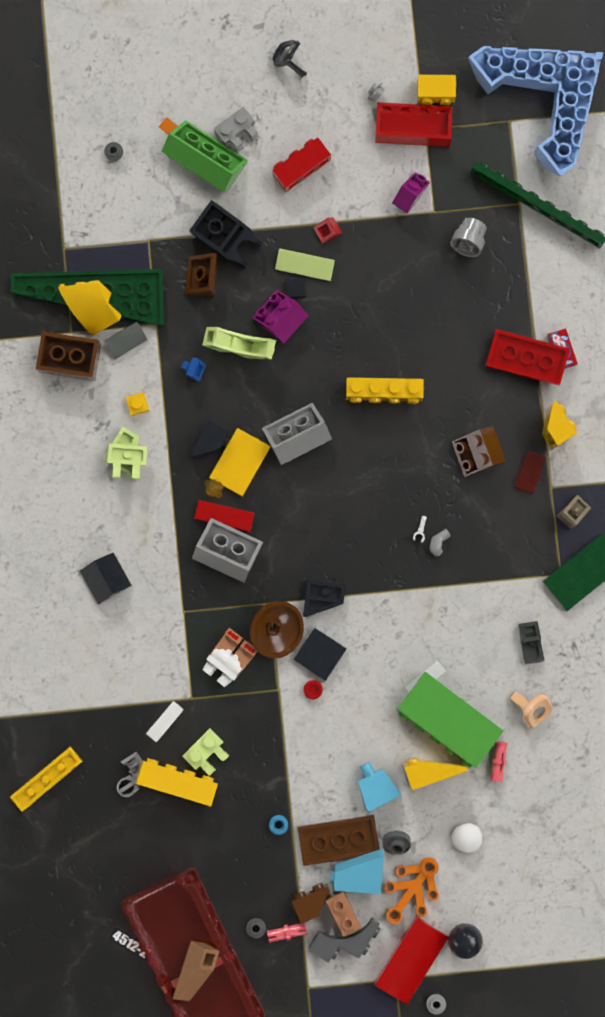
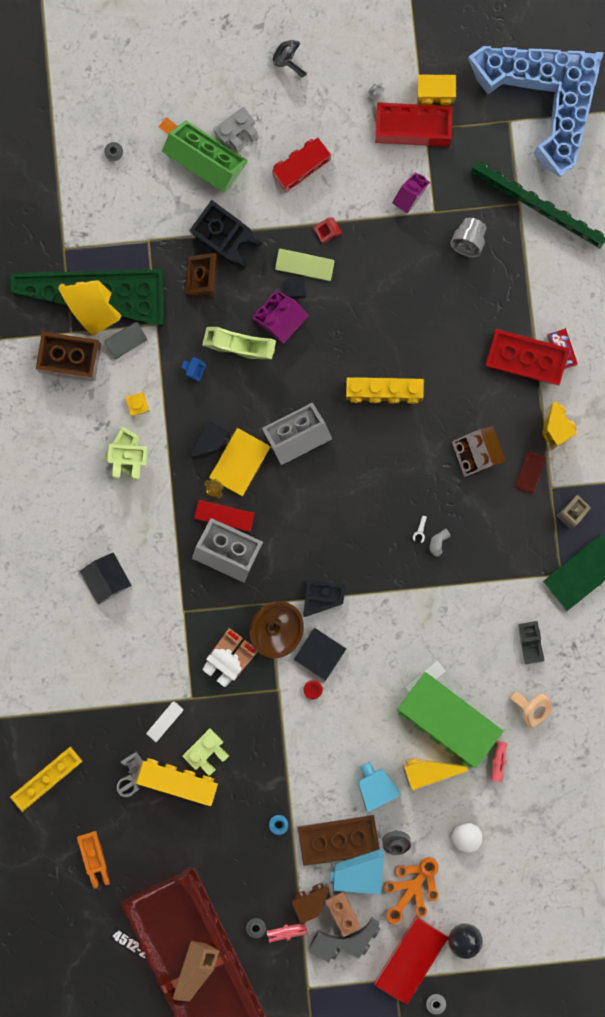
(93, 857): none -> orange hinge

